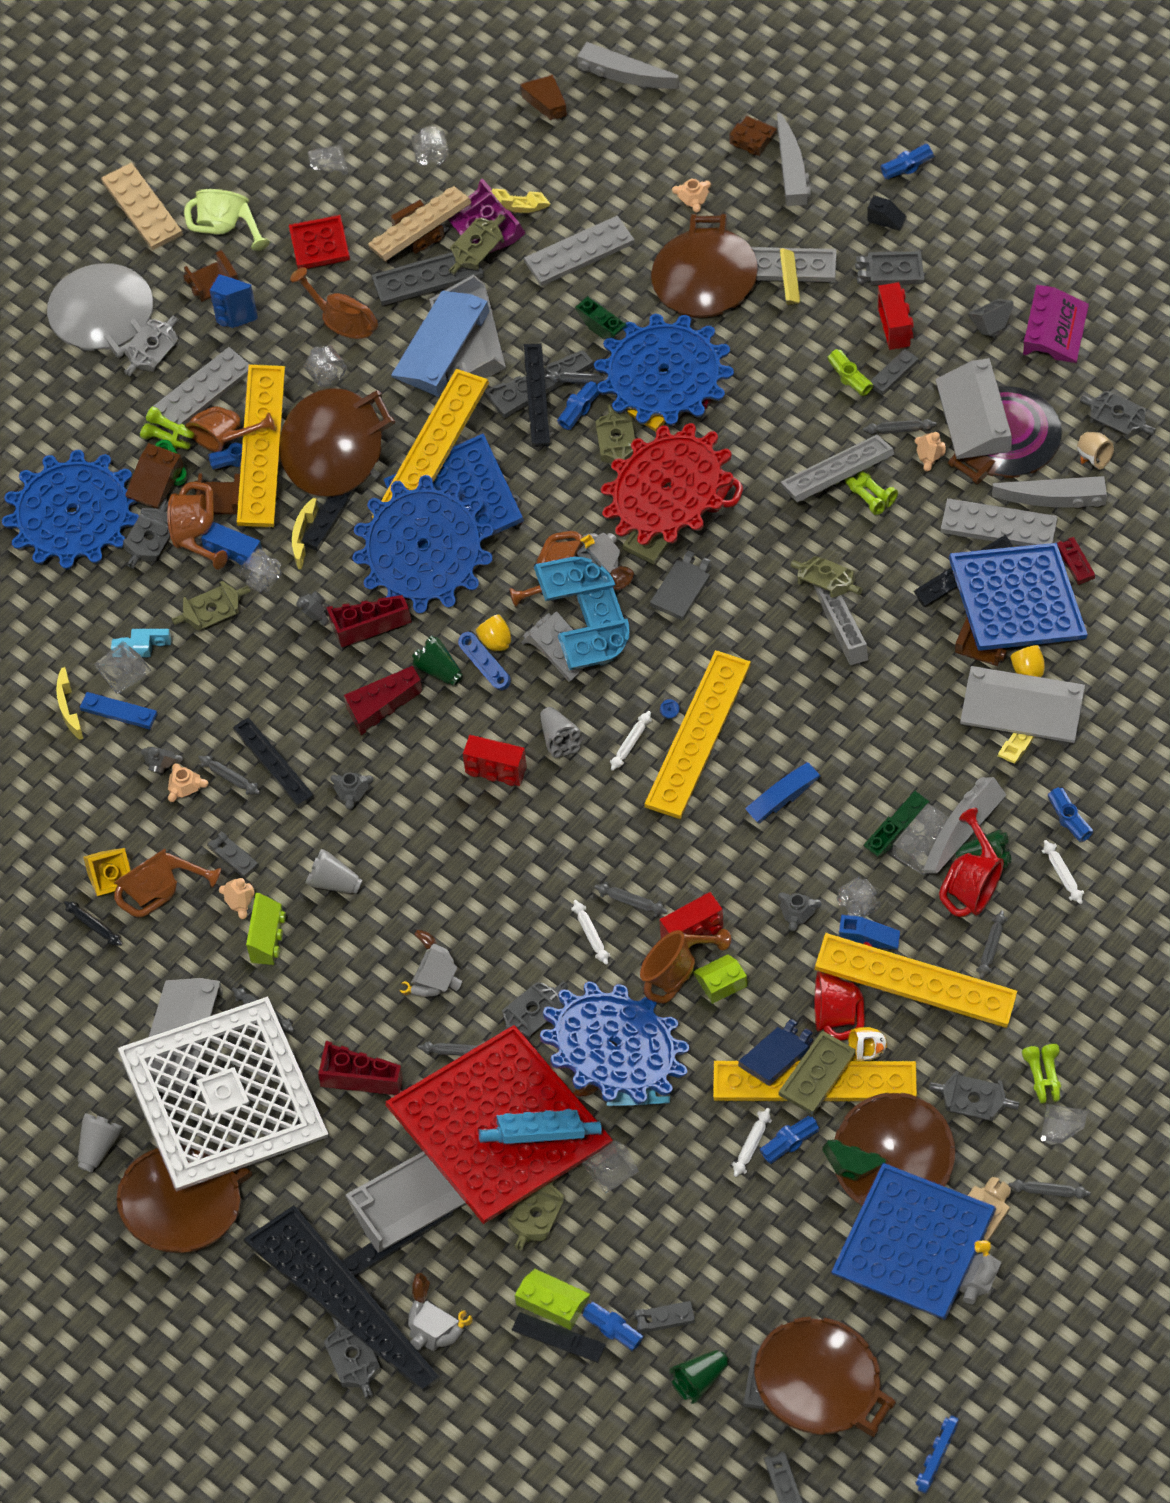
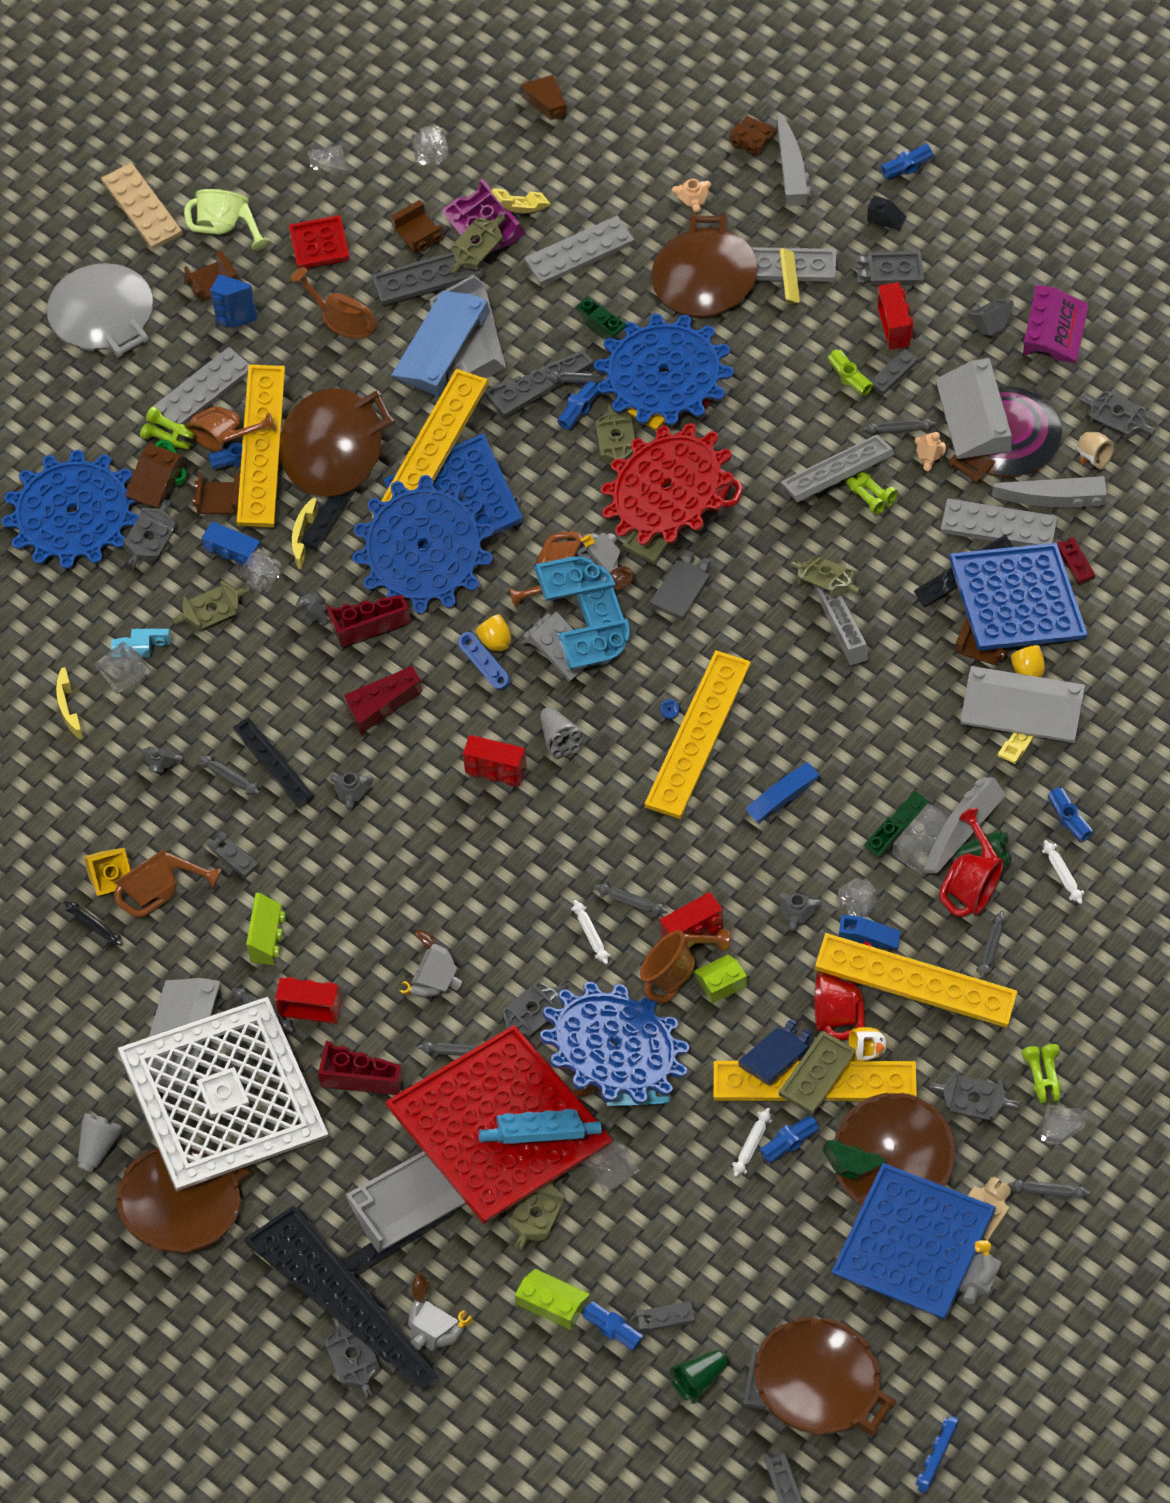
(118, 710): blue plate -> none
(145, 356): light grey plate -> none
(184, 782): light nougat rock -> none
(191, 517): dark orange piece -> none
(238, 895): light nougat rock -> none
(308, 1000): none -> red piece
(325, 365): clear brick -> none
(332, 875): light grey cone -> none
(419, 223): tan plate -> none
(437, 662): dark green cone -> none
(536, 395): black plate -> none
(558, 1337): black piece -> none
(624, 69): light grey slope -> none
(630, 741): white wheel -> none

